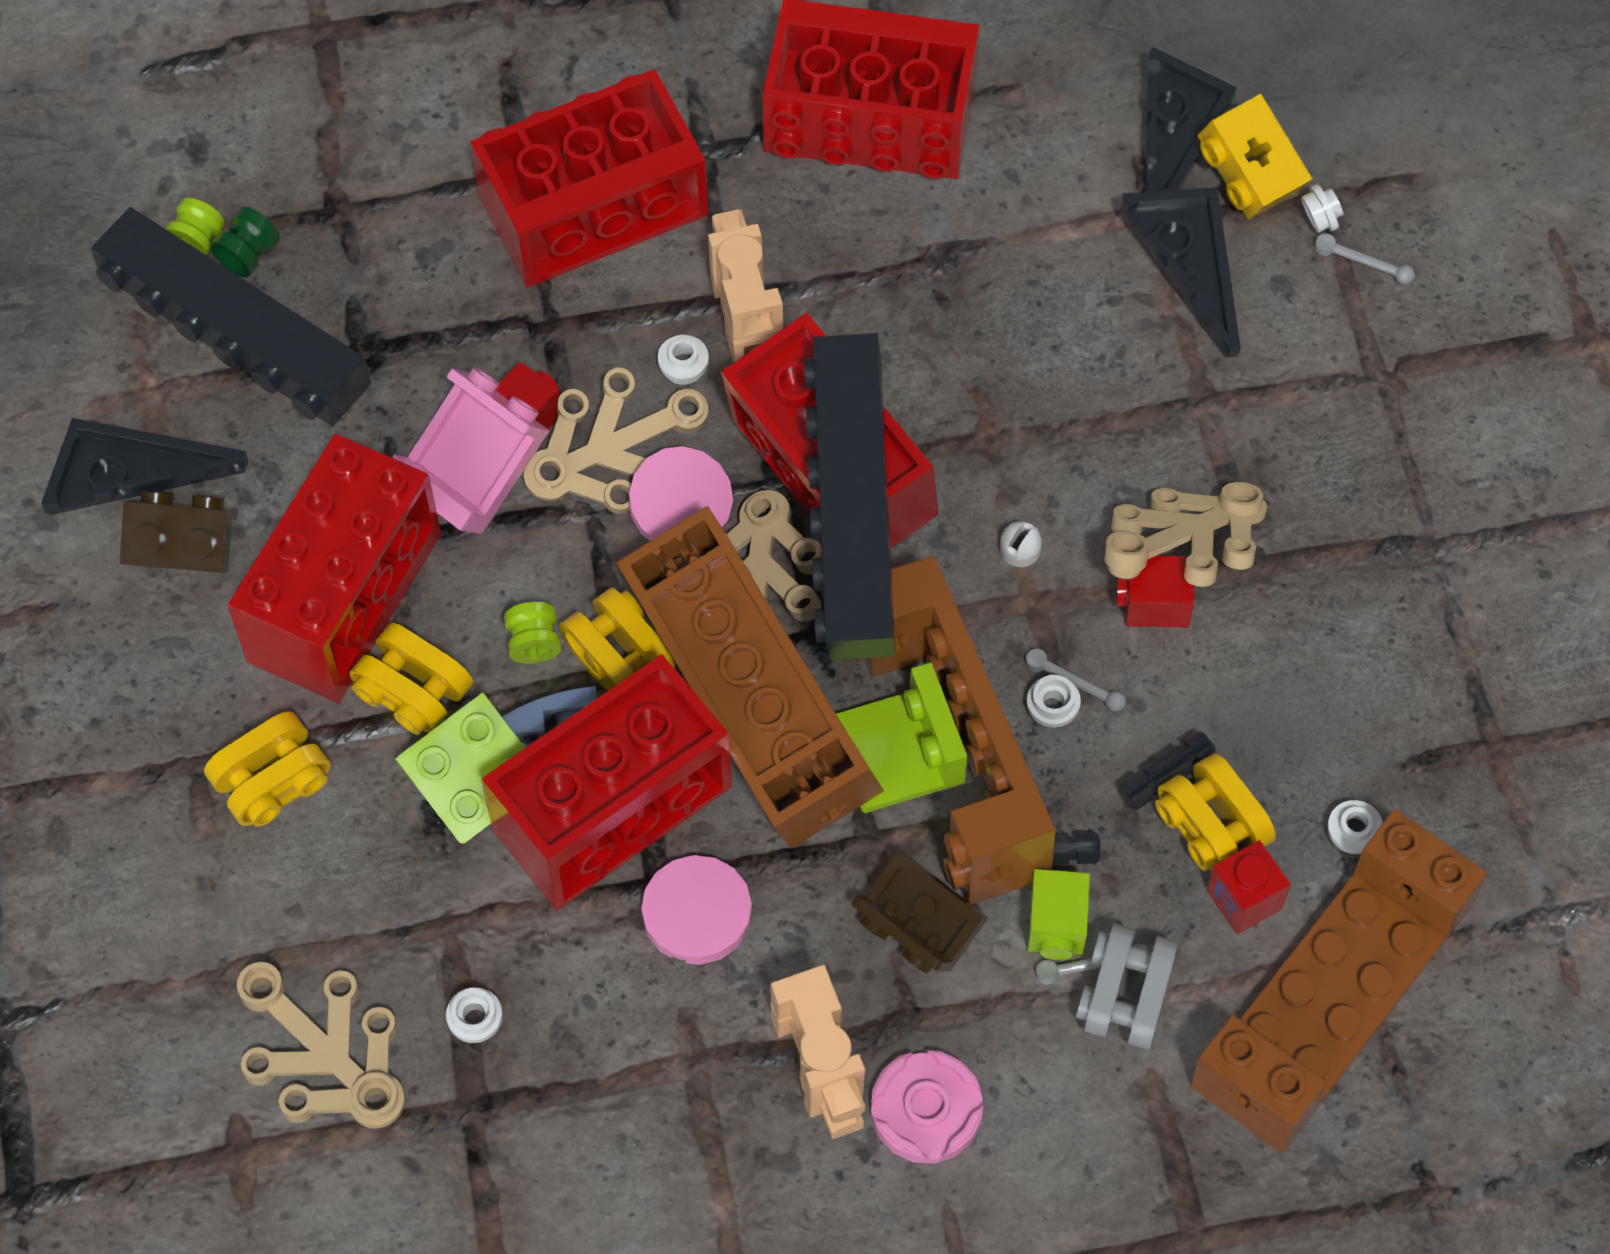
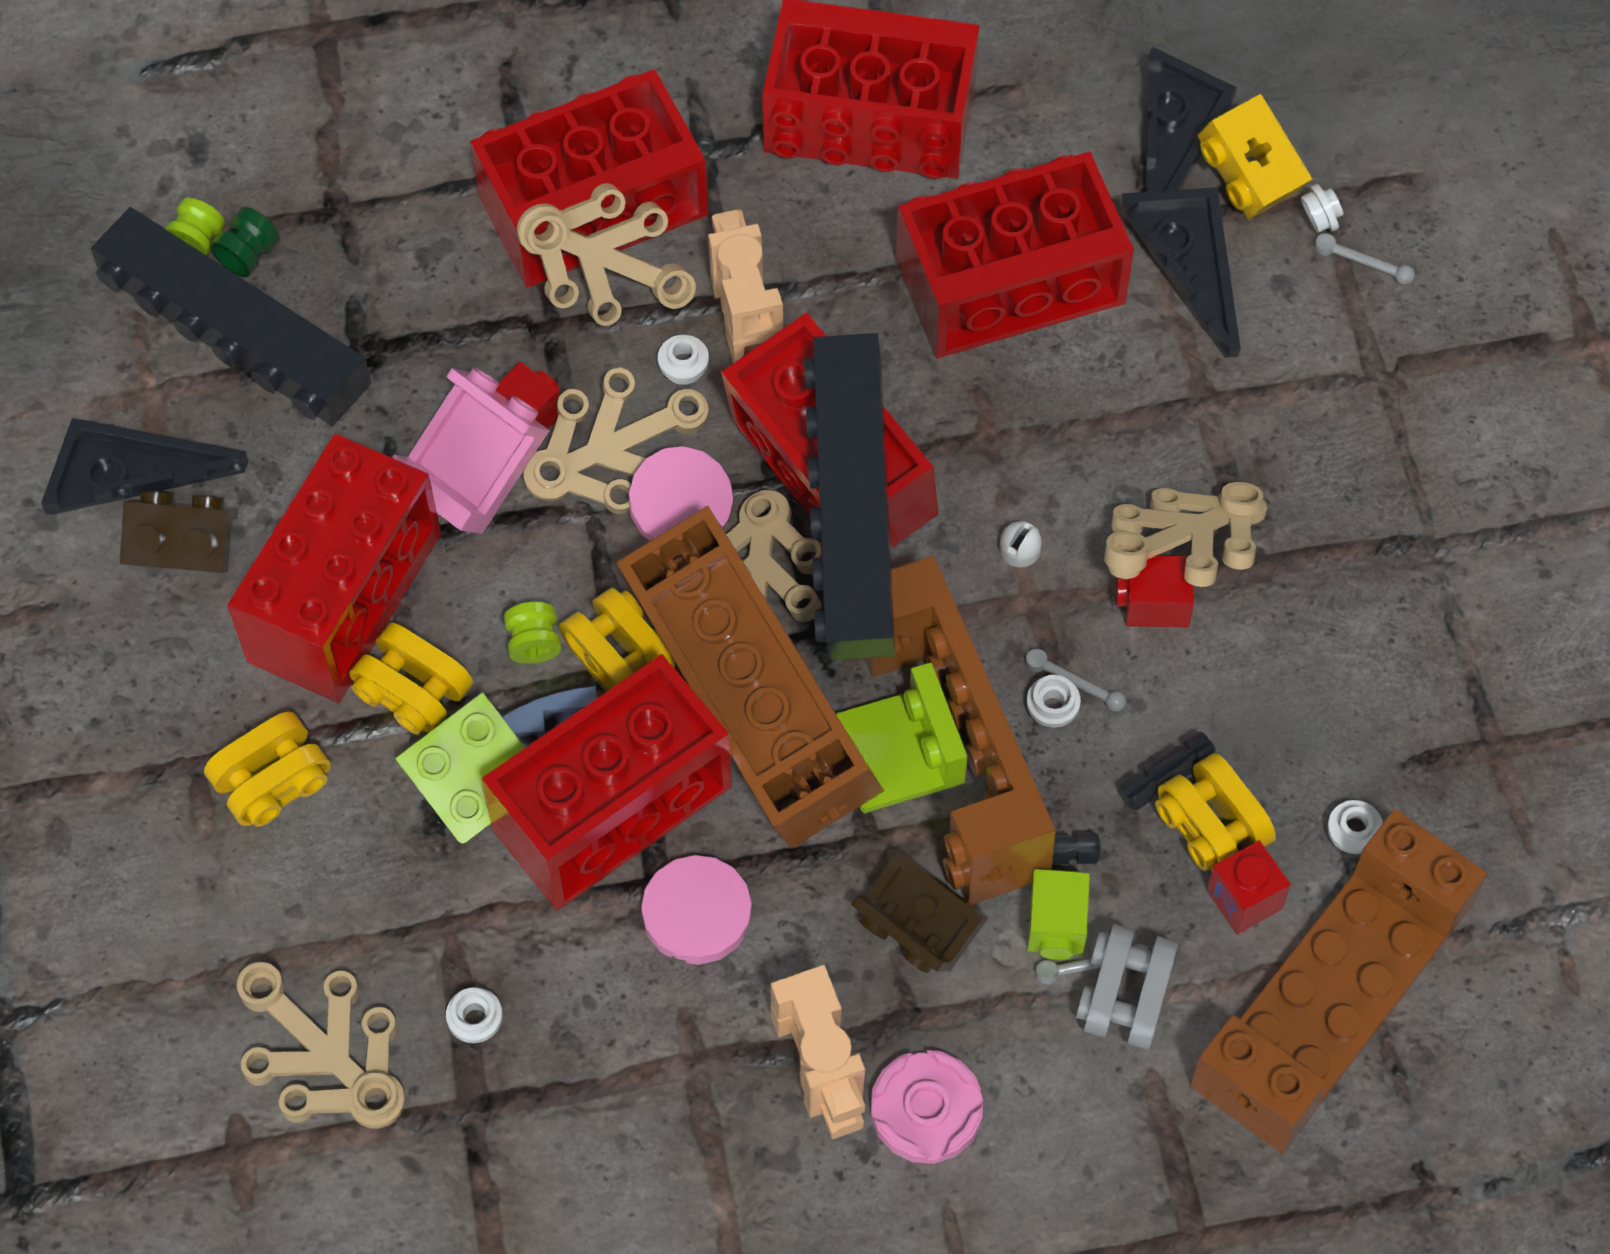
(599, 252): none -> tan plant
(1013, 254): none -> red brick

